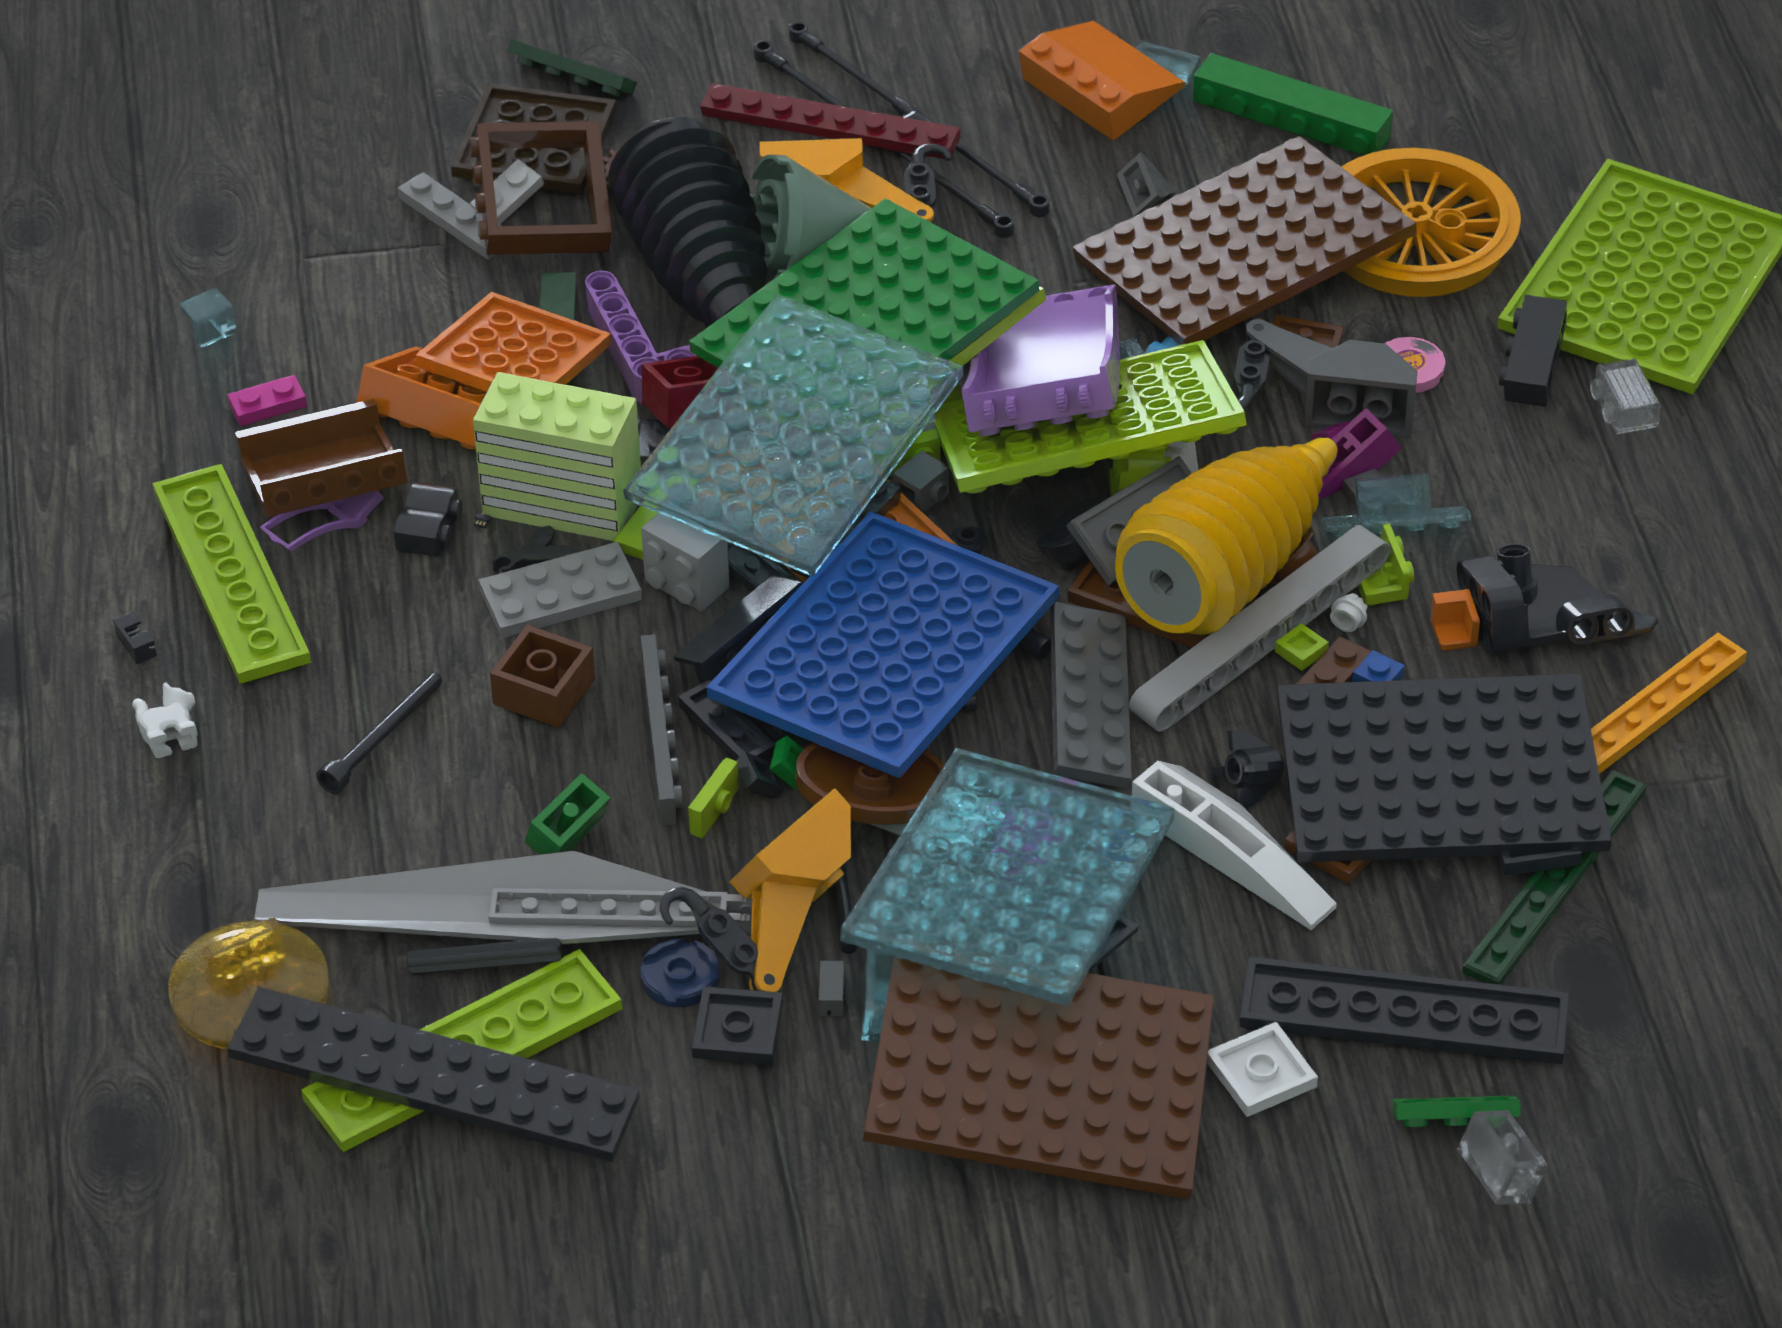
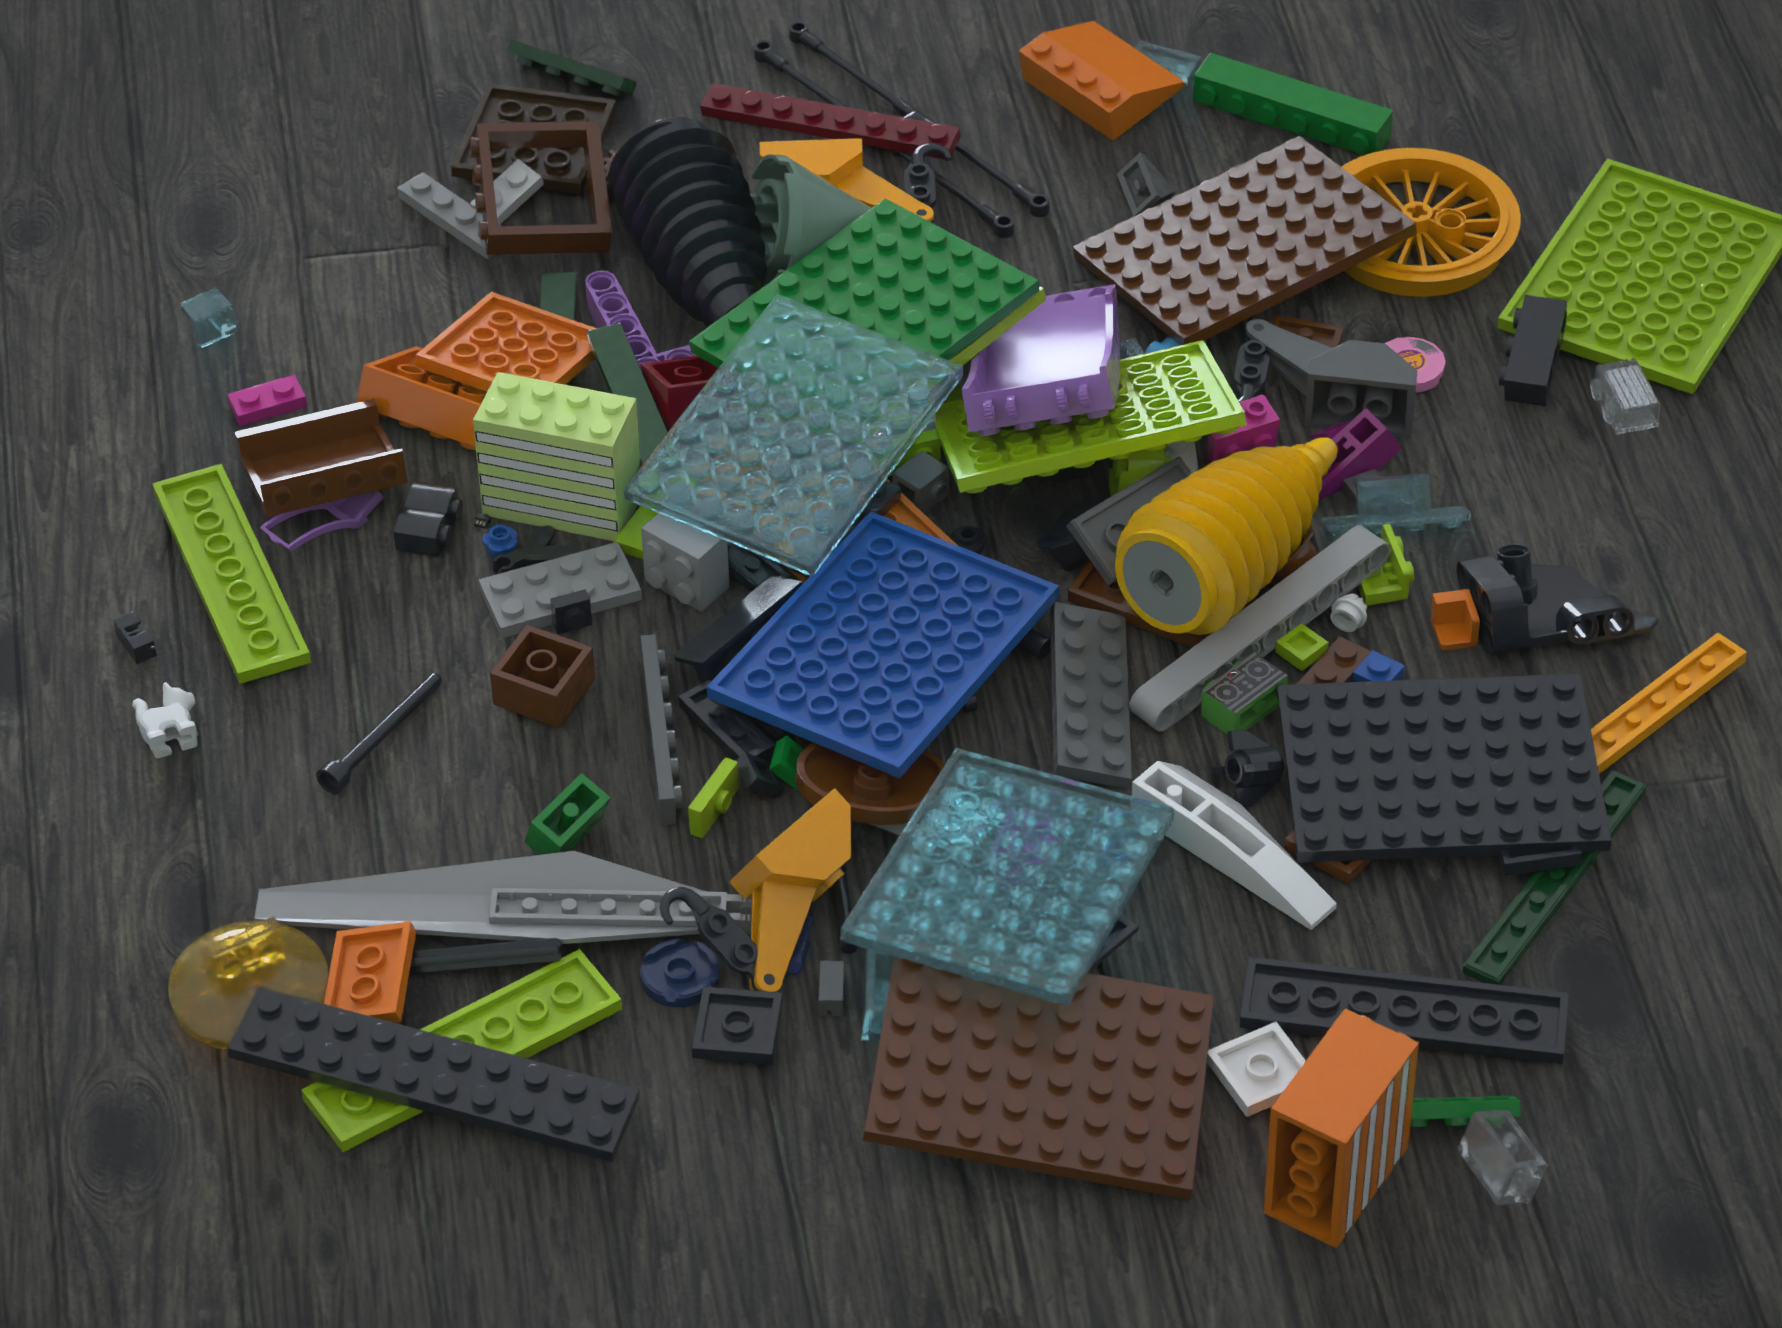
(371, 970): none -> orange plate
(500, 540): none -> blue plate
(571, 611): none -> black plate
(626, 379): none -> dark green tile
(801, 948): none -> clear blue piece
(1242, 694): none -> brick
(1259, 432): none -> dark pink bracket
(1340, 1127): none -> orange brick

